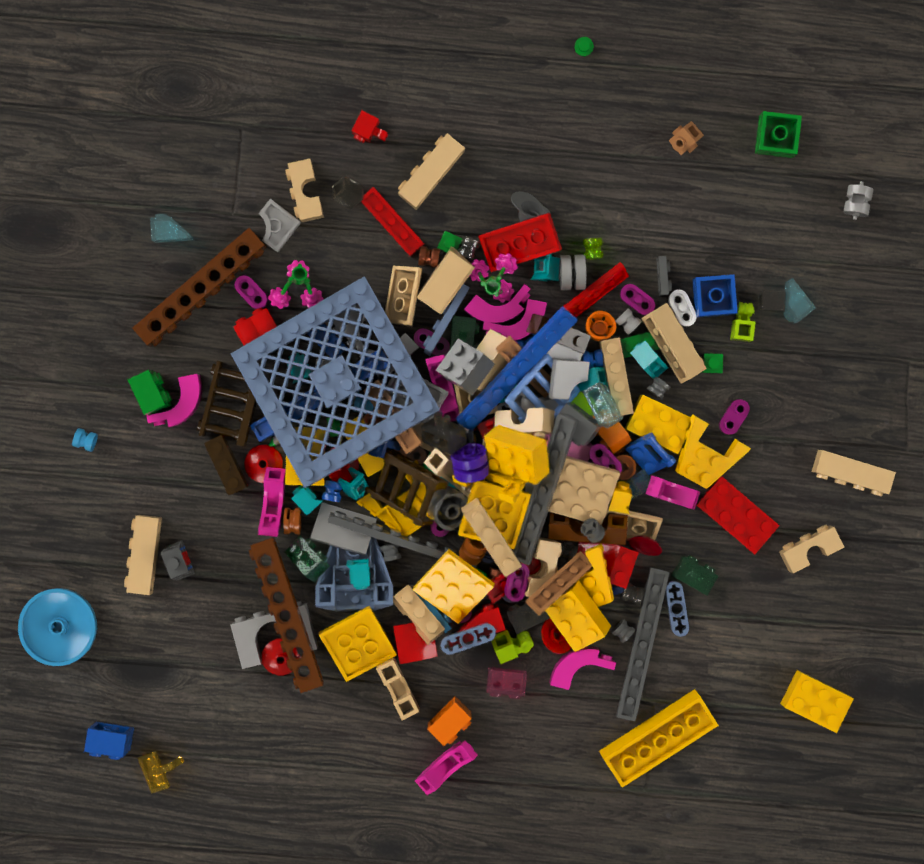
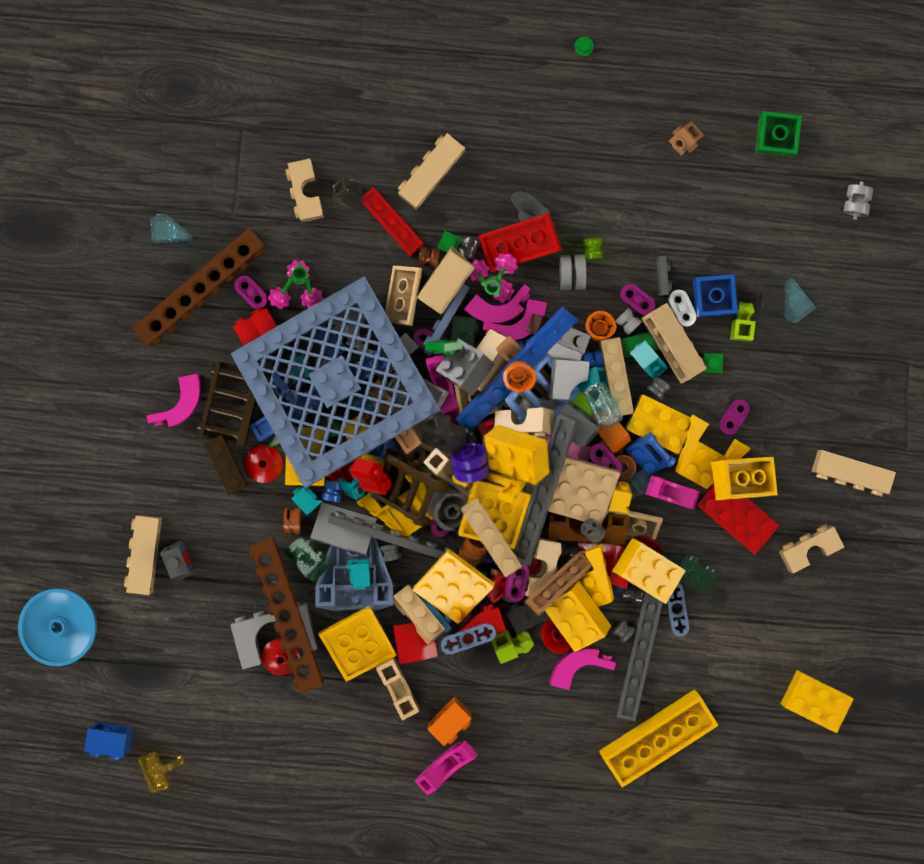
(85, 440): dark azure wheel -> none
(150, 392): green brick -> none
(272, 502): dark pink arch -> none
(279, 225): light grey tile -> none
(282, 389): none -> dark blue piece
(366, 128): red brick -> none
(370, 476): none -> red brick
(443, 346): none -> green plate
(506, 682): clear pink brick -> none
(518, 371): none -> orange helmet
(546, 268): teal window -> none
(597, 290): red tile -> none
(648, 570): none -> yellow brick
(744, 478): none -> yellow brick

